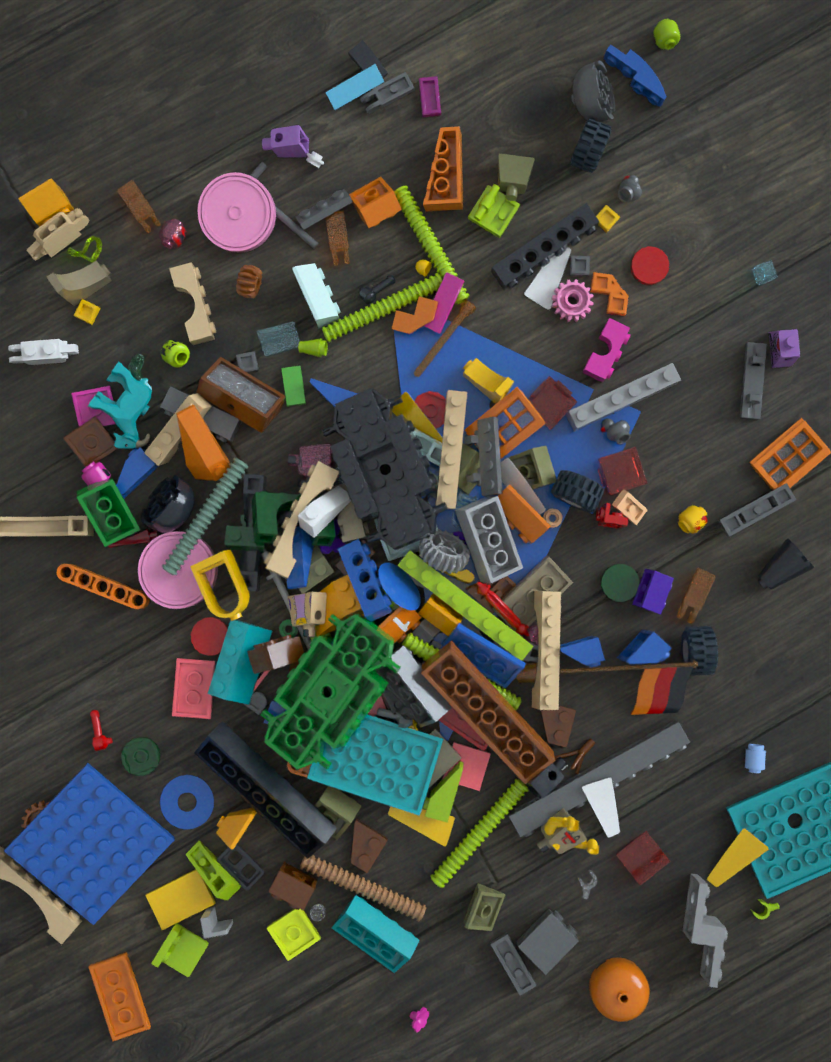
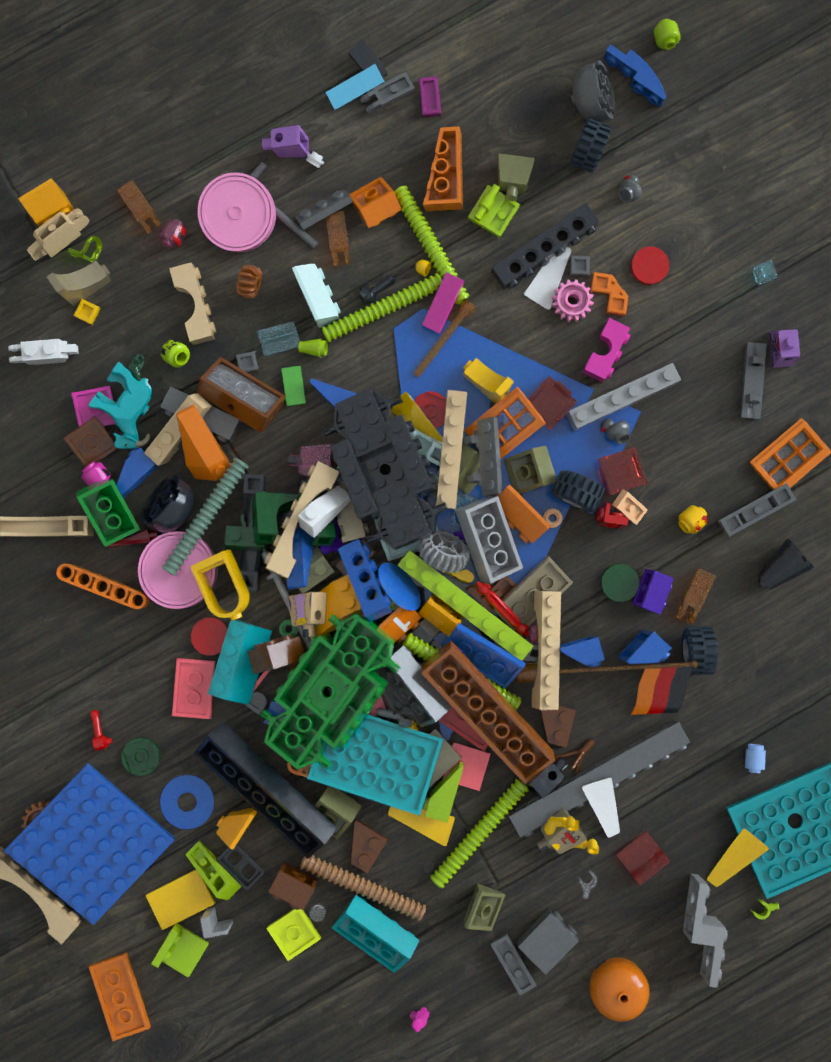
(423, 315): orange tile -> none
(512, 476): white sticker -> none
(607, 218): yellow tile -> none

